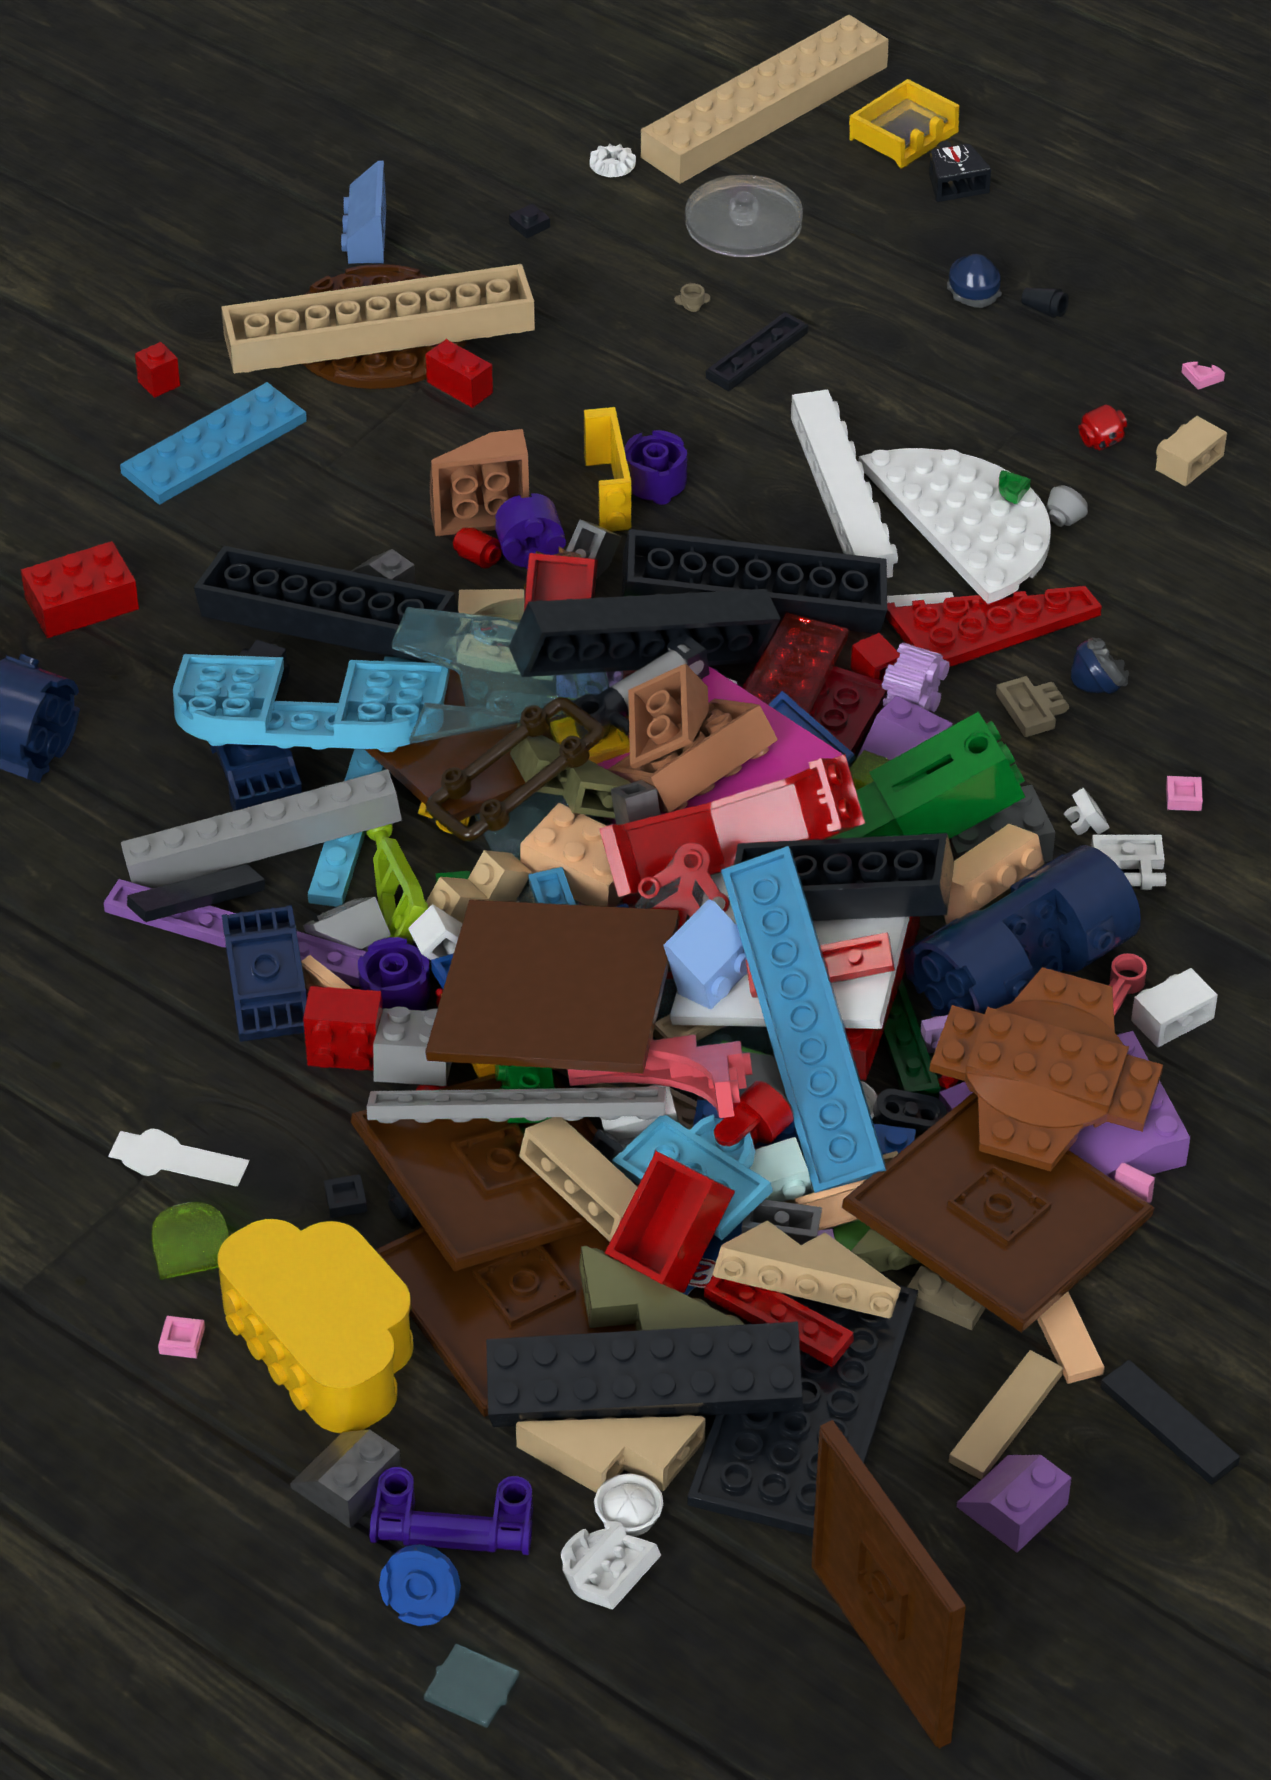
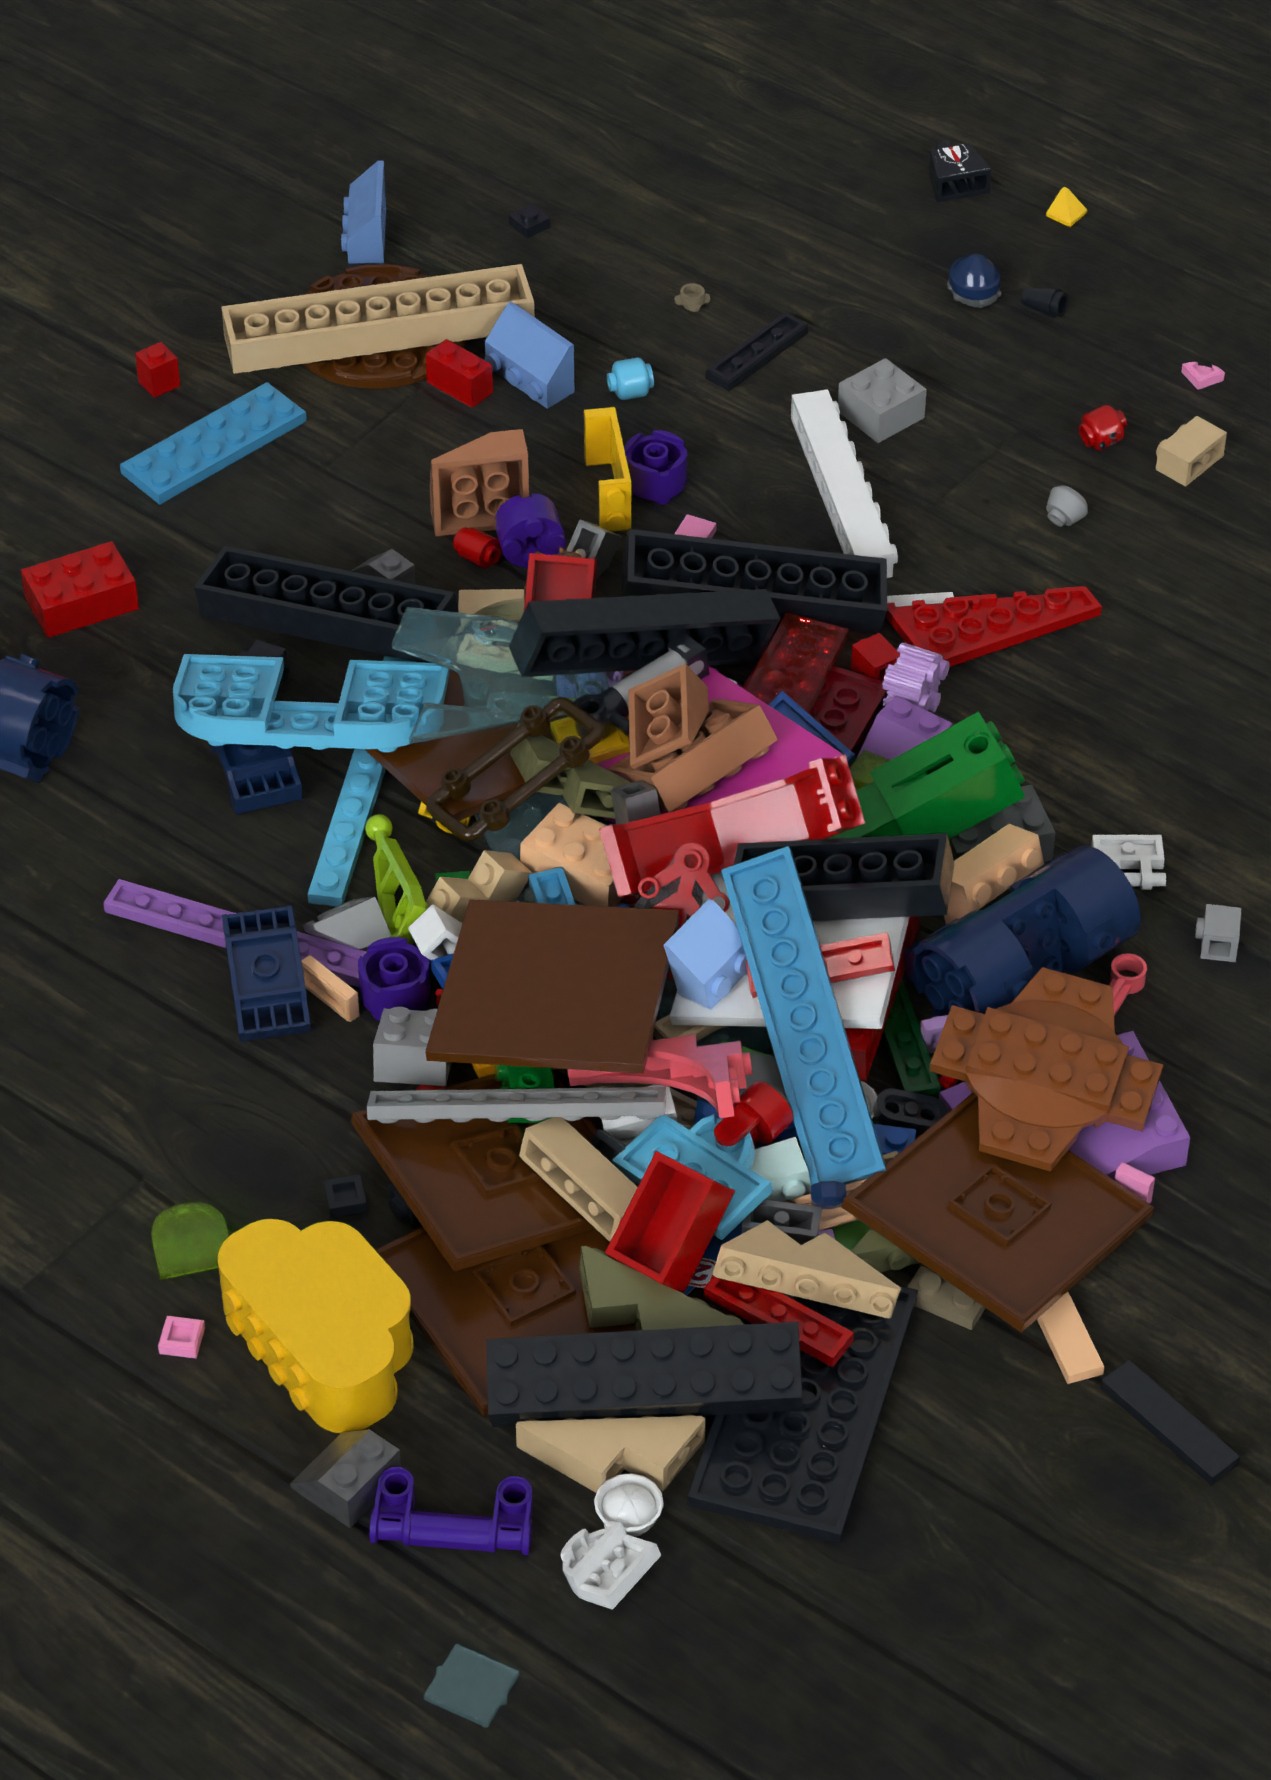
(158, 1151): white sticker -> none
(195, 893): black tile -> none
(262, 830): light grey brick -> none
(341, 1027): red brick -> none
(420, 1584): blue tile -> none
(531, 356): none -> medium blue slope
(603, 161): white gear -> none
(630, 378): none -> medium azure head
(696, 527): none -> bright pink tile
(743, 215): clear dish -> none
(763, 98): tan brick -> none
(828, 1194): none -> dark blue tile
(881, 400): none -> light grey brick
(887, 1585): reddish brown tile -> none
(905, 122): yellow window -> none
(965, 516): white plate -> none
(1005, 1415): tan tile -> none
(1013, 486): green tile -> none
(1018, 1498): medium lavender slope -> none
(1031, 705): dark tan hinge -> none
(1066, 208): none -> yellow slope
(1088, 814): white tile -> none
(1096, 669): dark blue hair -> none
(1174, 1007): white brick -> none
(1184, 793): bright pink plate -> none
(1219, 932): none -> light grey brick

